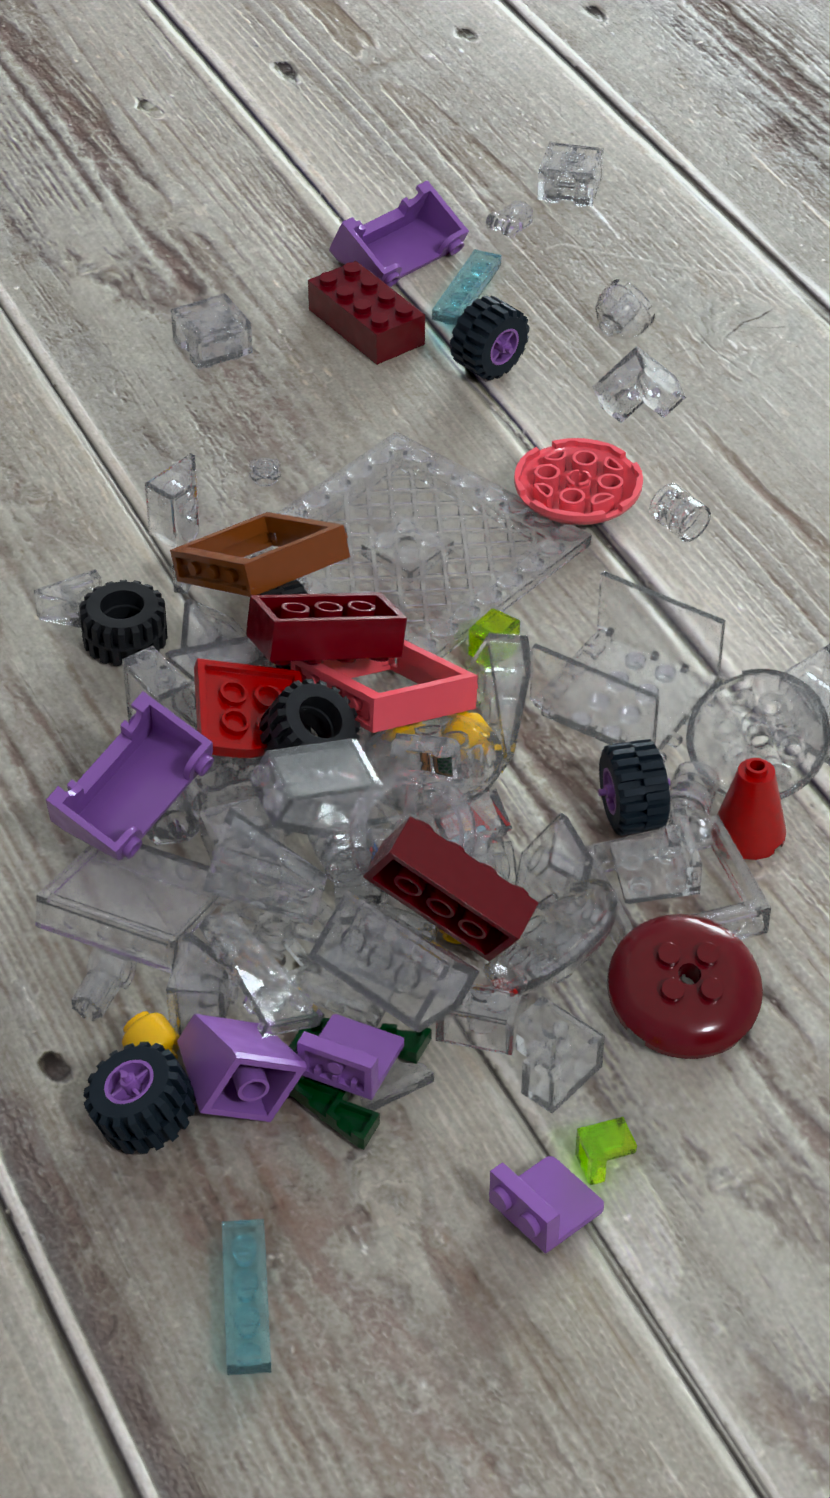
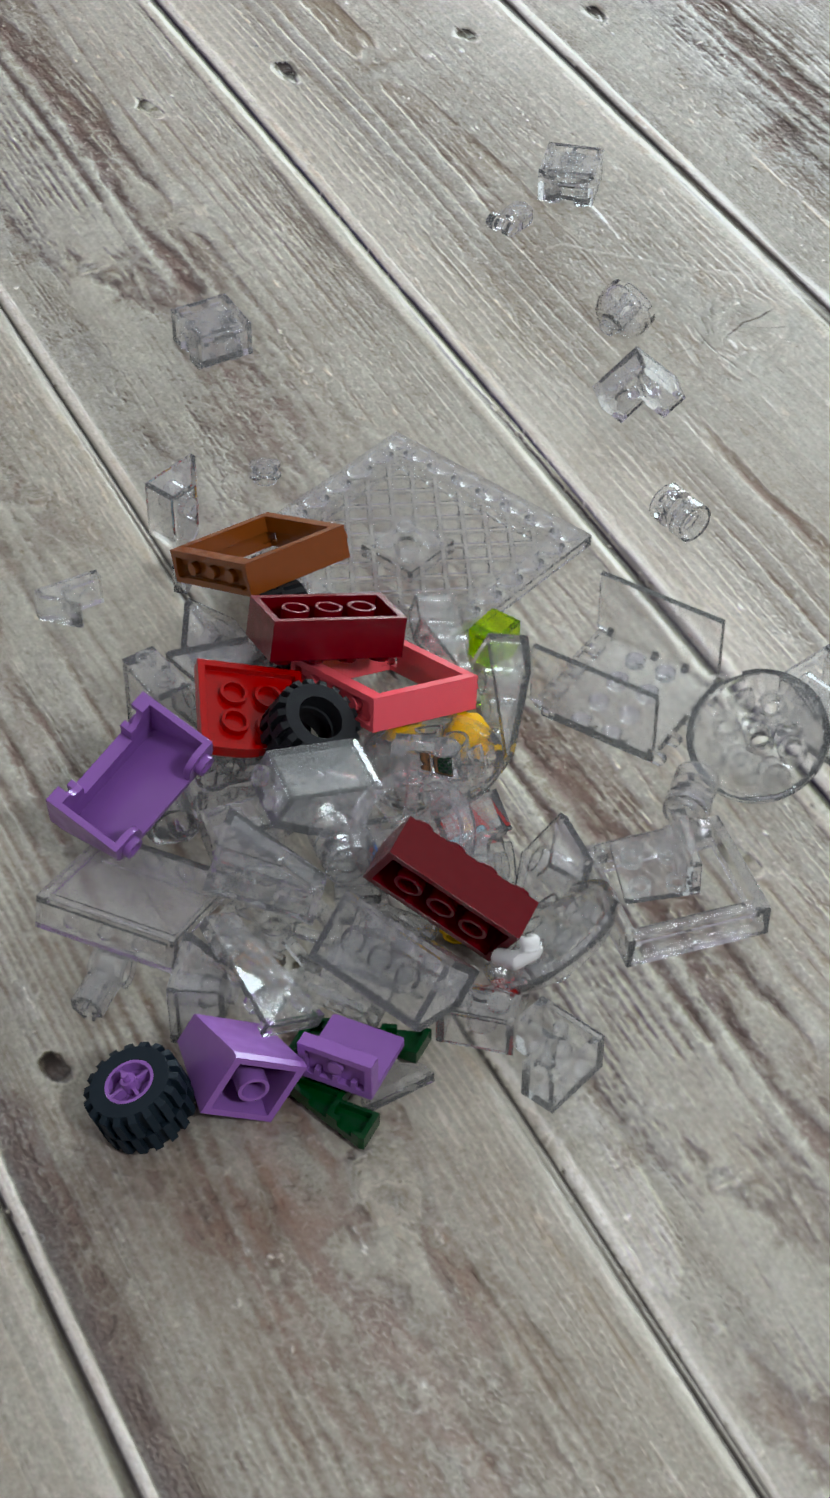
(122, 620): black tyre -> none
(152, 1029): yellow head -> none
(246, 1297): clear light blue plate -> none
(366, 312): dark red brick -> none
(402, 238): medium lavender windscreen -> none
(438, 627): none -> clear slope
(466, 286): clear light blue plate -> none
(489, 337): black wheel -> none
(519, 958): none -> white arm
(544, 1201): medium lavender bracket -> none
(578, 481): coral brick -> none
(600, 1144): clear neon green panel -> none
(634, 787): black wheel -> none
(679, 1016): dark red brick -> none
(754, 810): red cone -> none

